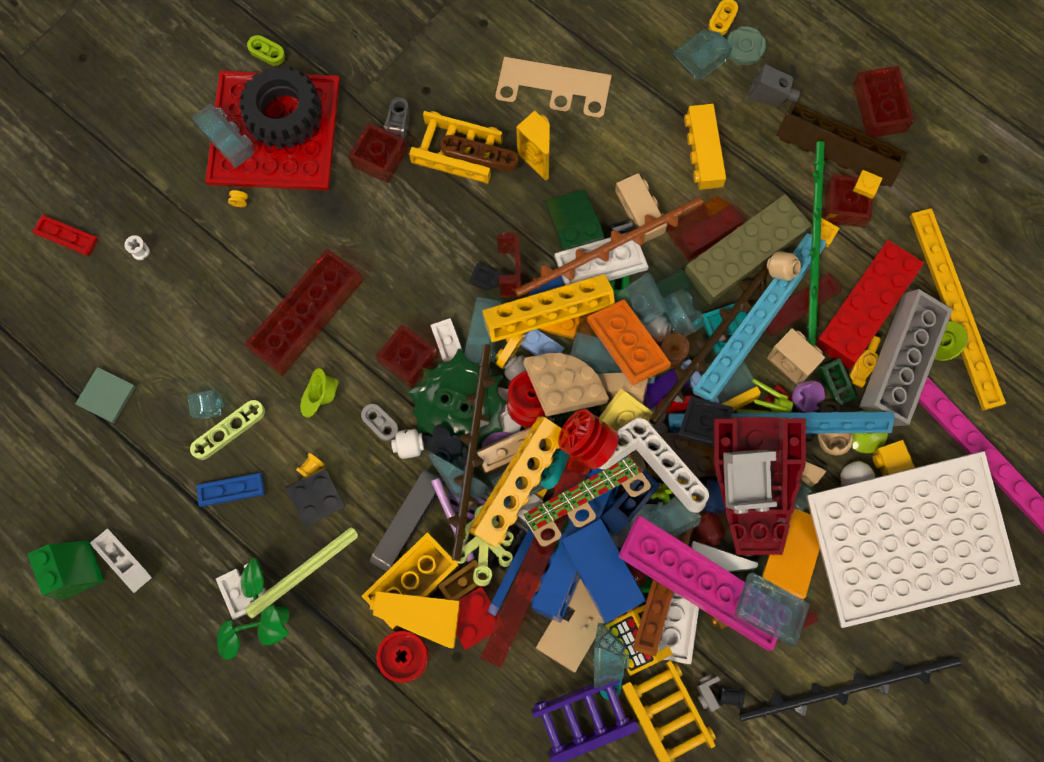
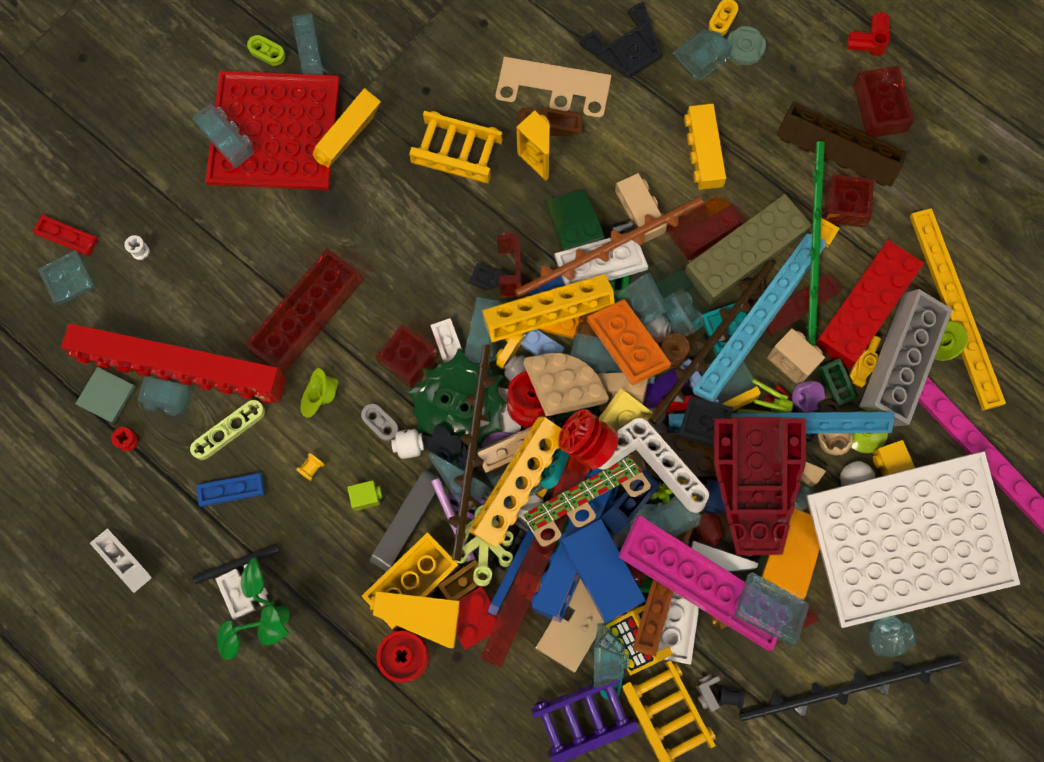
(65, 568): green slope -> none
(66, 278): none -> clear light blue plate
(127, 443): none -> red wheel
(164, 396): none -> clear light blue brick
(174, 363): none -> red brick
(205, 405): clear light blue brick -> none
(235, 564): none -> black bar
(237, 198): yellow bush -> none
(274, 84): black tyre -> none
(301, 572): yellowish green axle -> none
(308, 44): none -> clear light blue slope
(315, 496): black plate -> none
(346, 128): none -> yellow slope
(364, 495): none -> lime brick
(378, 152): clear red brick -> none
(398, 121): dark grey piece -> none
(480, 150): reddish brown beam -> none
(561, 122): none -> reddish brown slope
(631, 51): none -> black wing
(748, 480): light grey panel -> none
(772, 87): dark grey torso -> none
(783, 266): tan head -> none
(867, 184): yellow plate -> none
(874, 42): none -> red piece
(891, 637): none -> clear light blue hair

